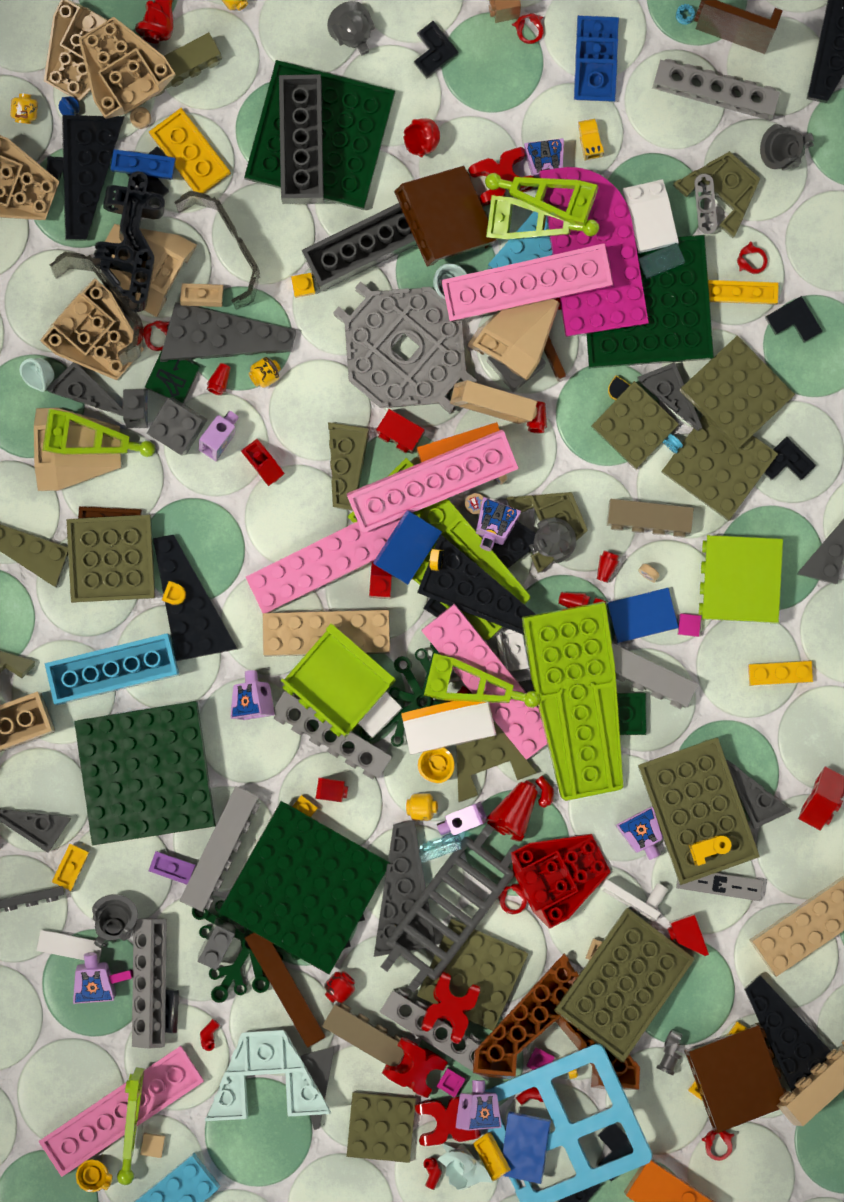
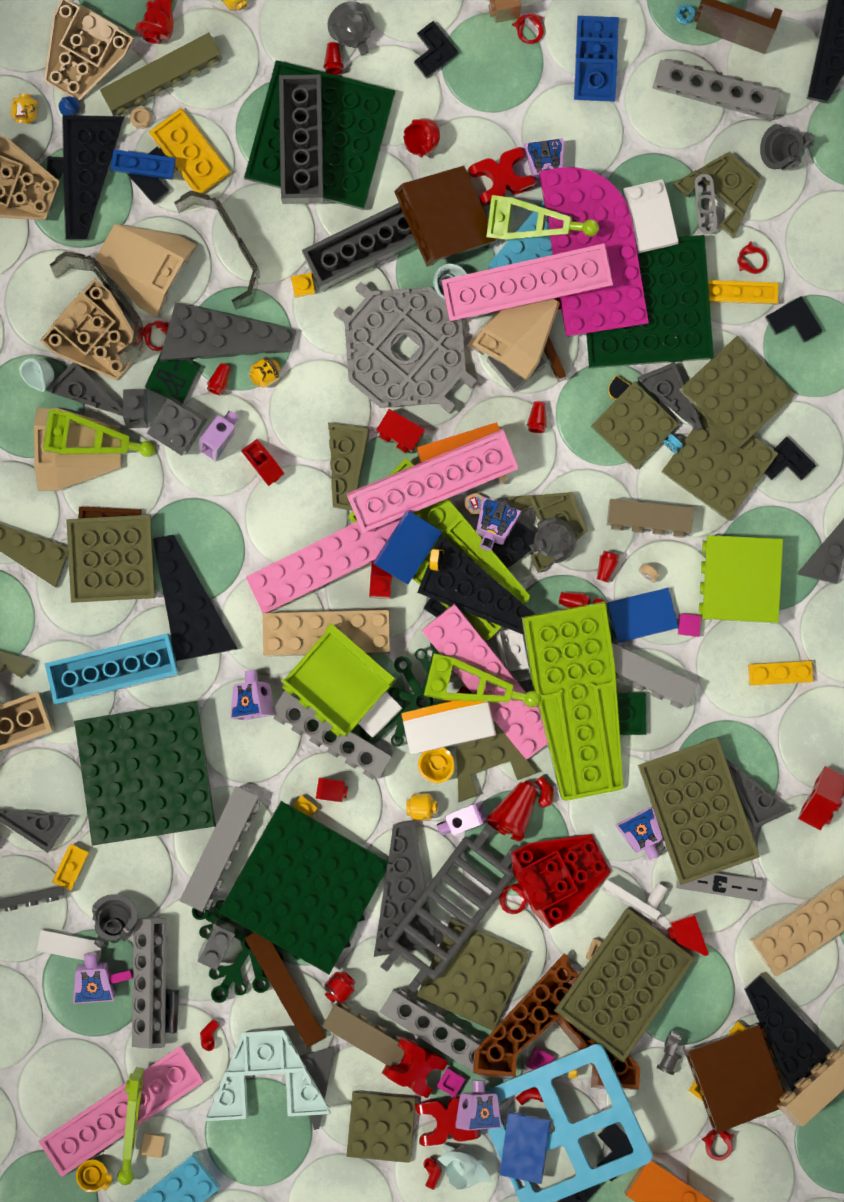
(122, 68): tan wedge -> none
(133, 207): black beam -> none
(171, 867): medium lavender plate -> none
(174, 594): yellow tile -> none
(201, 295): tan plate -> none
(333, 60): none -> red cone
(440, 847): clear light blue plate -> none
(450, 1007): red piece -> none
(491, 1156): yellow plate -> none
(493, 402): tan window -> none
(579, 204): lime plate -> none
(590, 139): yellow leg -> none
(661, 260): clear light blue plate -> none
(708, 847): yellow leg -> none

